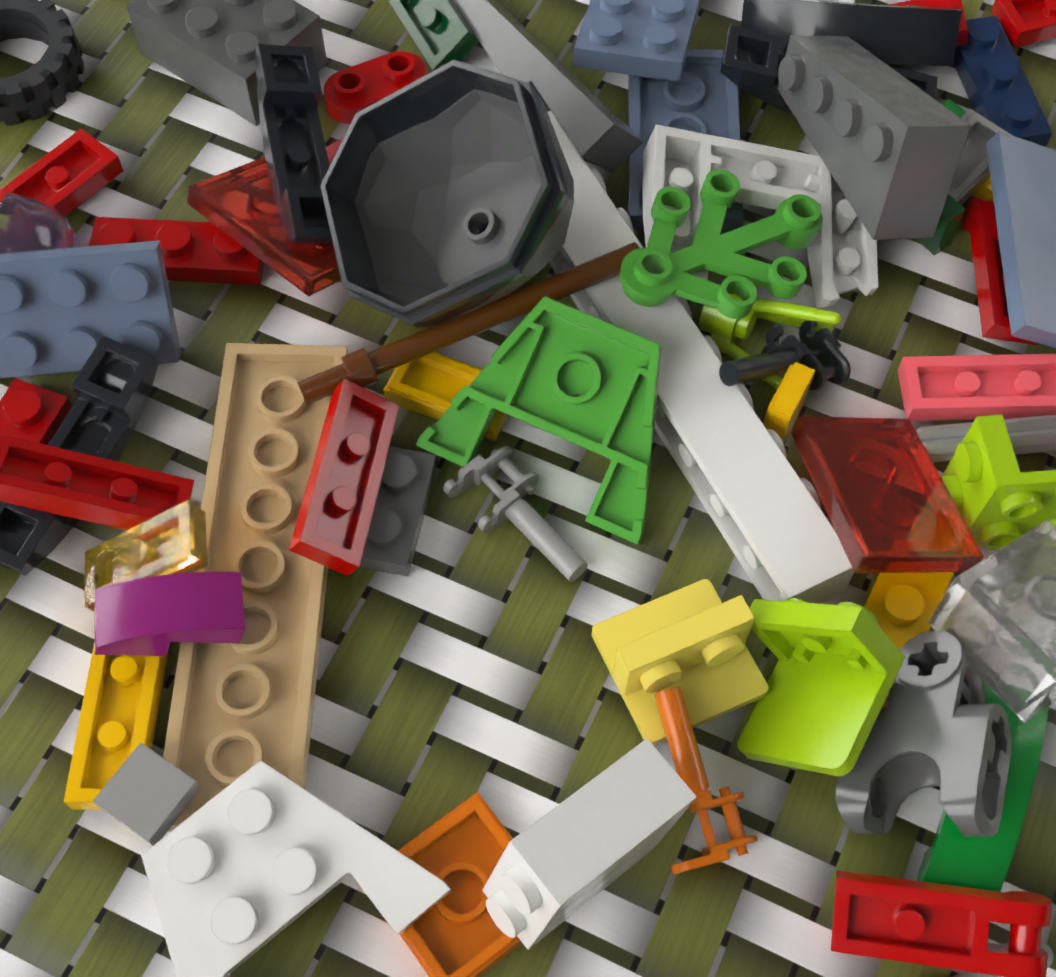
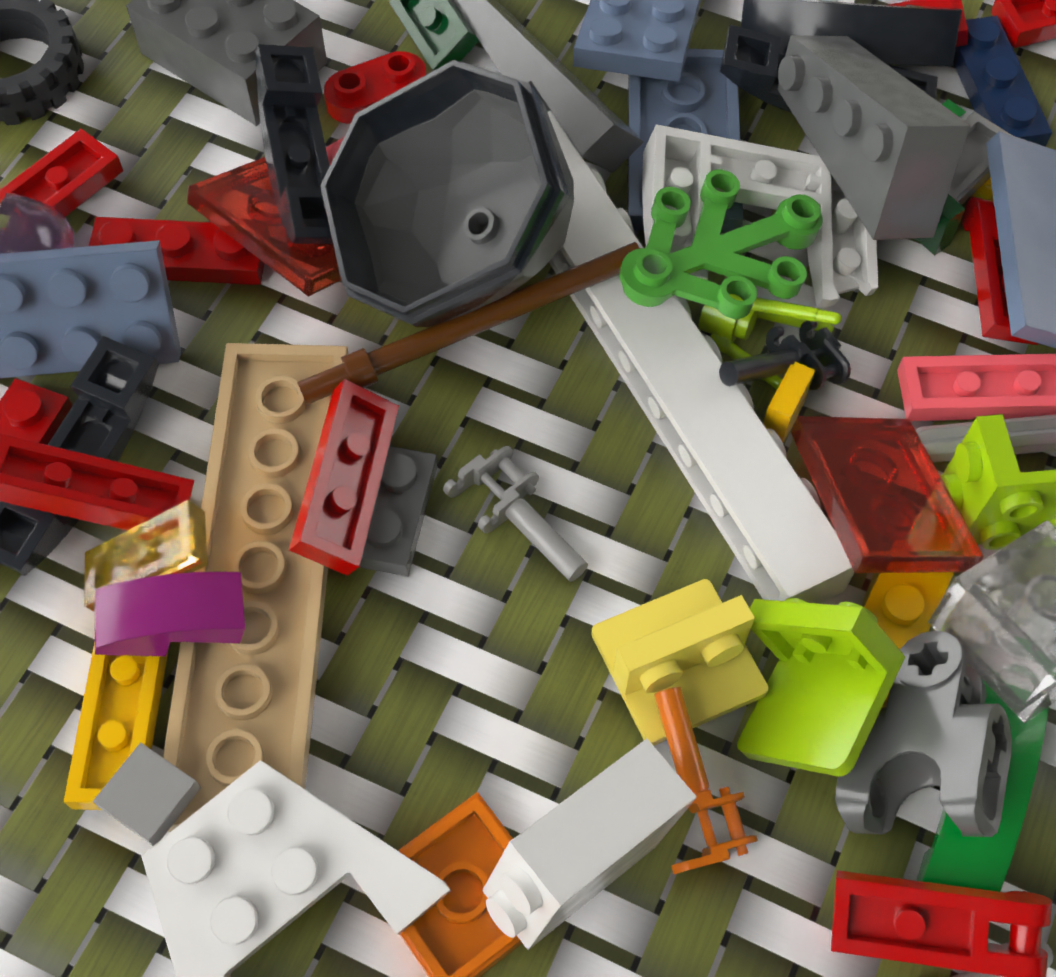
(431, 384): yellow tile -> none
(575, 383): bright green wing -> none

